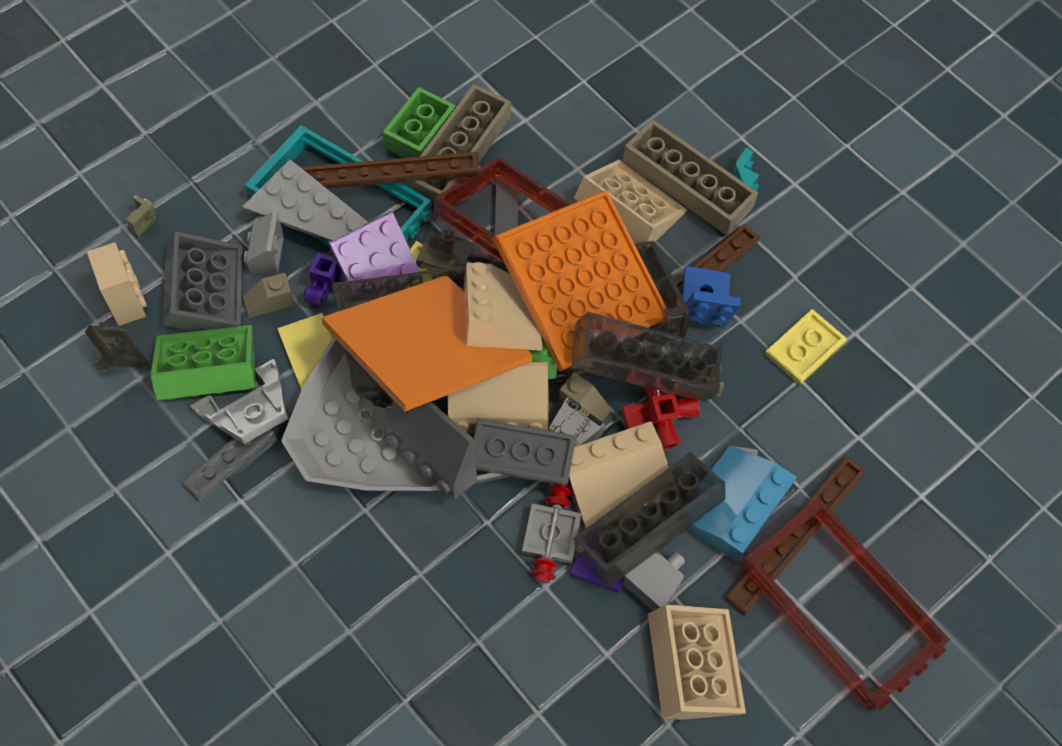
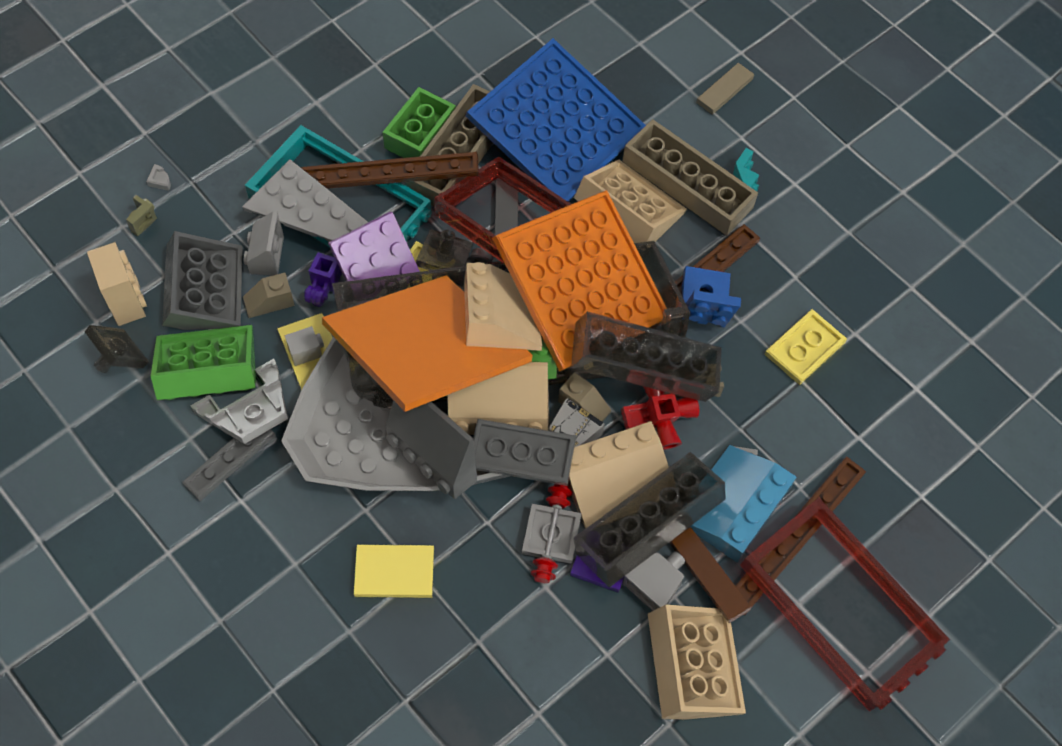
(159, 178): none -> light grey tile
(304, 345): none -> light grey brick
(394, 571): none -> light yellow tile
(555, 120): none -> blue plate
(710, 575): none -> reddish brown tile
(725, 88): none -> dark tan tile

